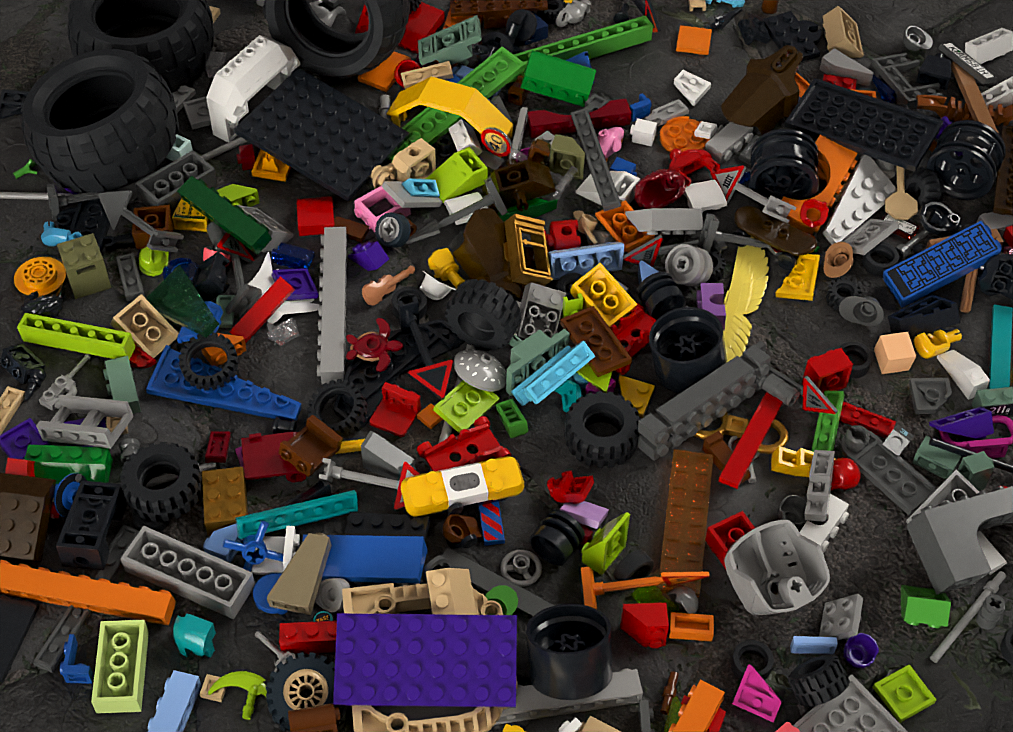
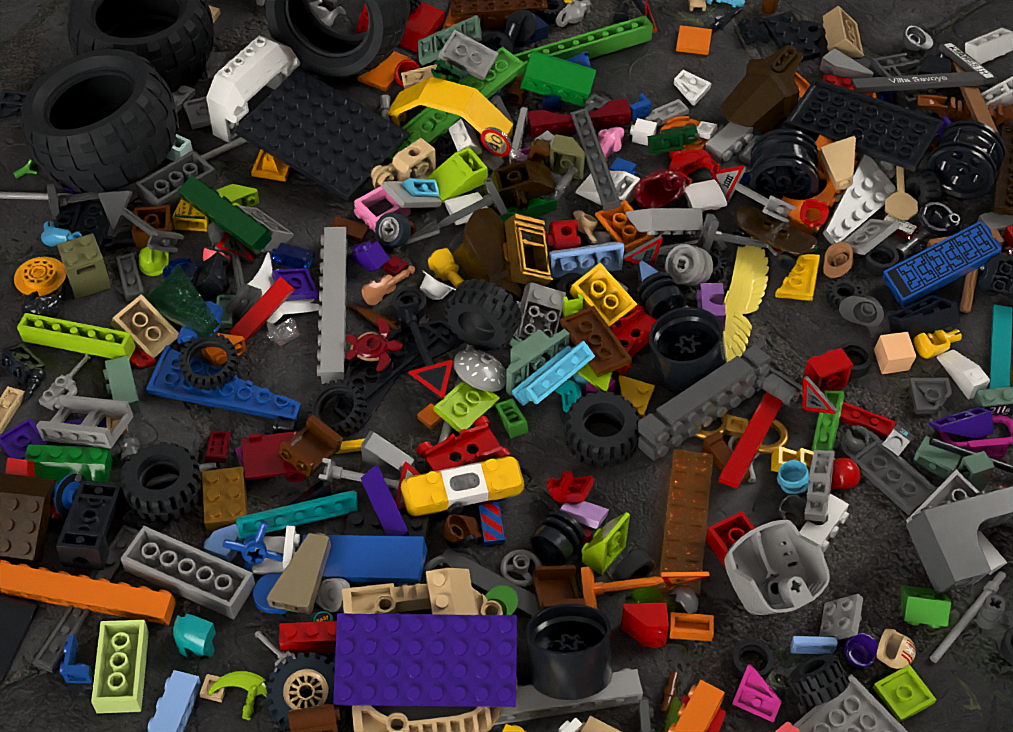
(246, 157): dark red plate -> none
(314, 215): red slope -> none
(372, 316): none -> reddish brown bar
(384, 503): none -> dark purple slope
(394, 266): none -> dark red plate
(396, 410): red bracket -> none
(447, 71): none -> dark green plate
(468, 55): none -> light grey tile
(551, 103): none -> clear blue slope
(555, 586): none -> reddish brown panel
(672, 139): none -> dark green plate
(793, 477): none -> medium azure helmet
(839, 162): none -> tan slope
(896, 649): none -> tan helmet
(914, 82): none -> dark grey tile

